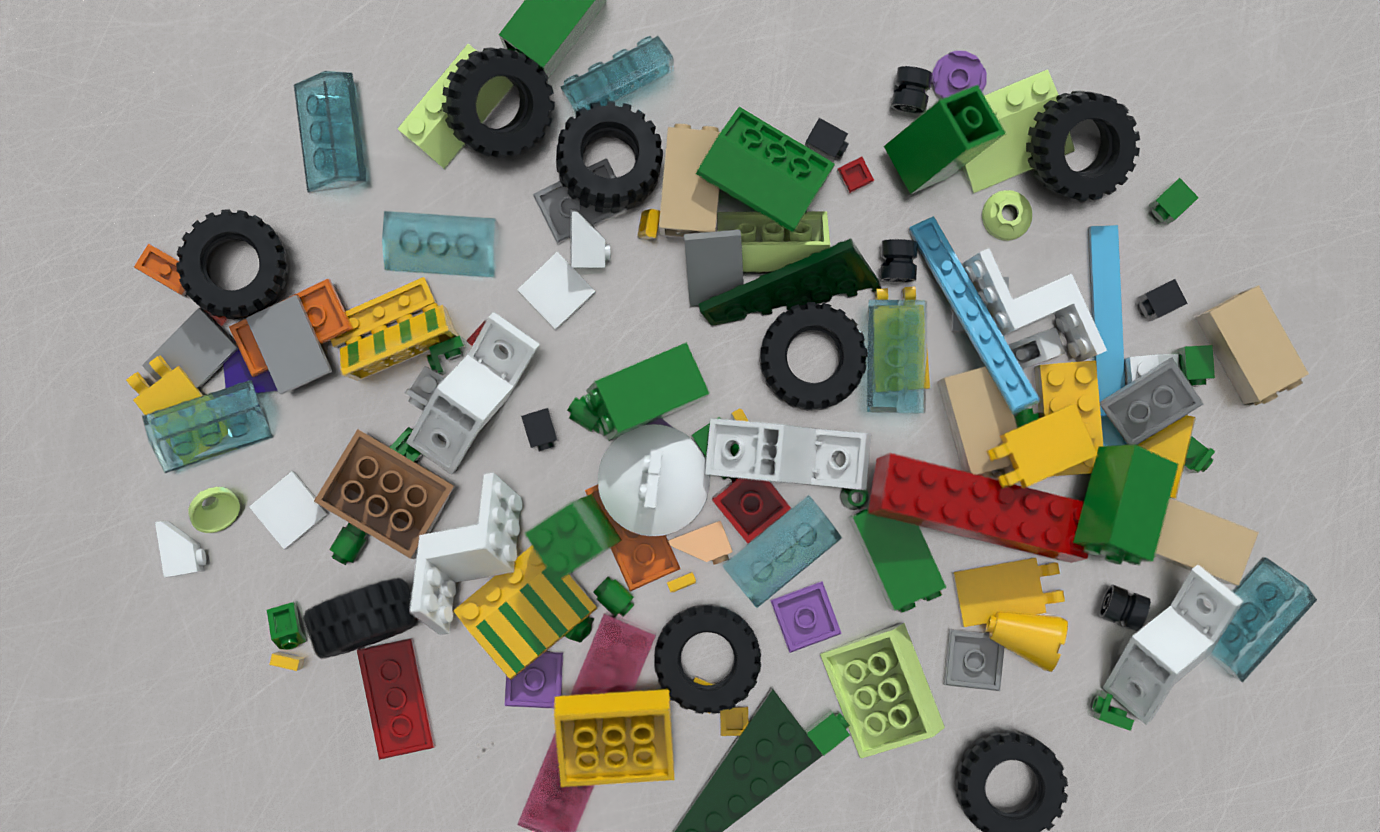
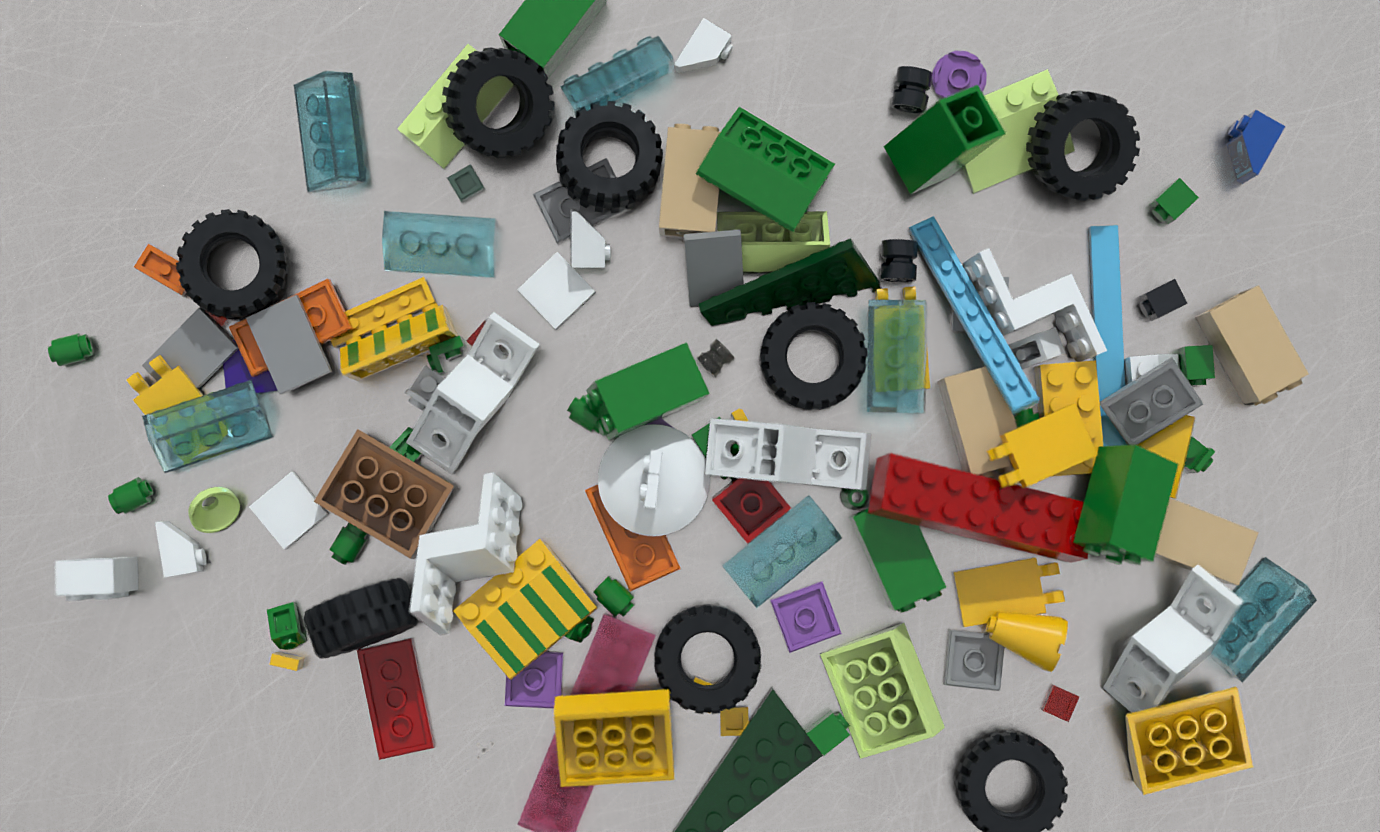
(70, 349): none -> green brick
(96, 578): none -> white brick
(130, 496): none -> green brick
(466, 183): none -> sand green tile
(540, 429): black brick -> none
(572, 537): green brick -> none
(648, 224): yellow tile -> none
(681, 582): yellow tile -> none
(704, 48): none -> white slope
(705, 543): light nougat slope -> none
(715, 358): none -> clear smoke wheel
(827, 140): black brick -> none
(855, 175): red tile -> none
(1000, 227): yellowish green piece -> none
(1060, 703): none -> clear red tile
(1114, 716): green bracket -> none
(1129, 609): black wheel -> none
(1187, 741): none -> yellow slope
(1252, 143): none -> blue slope

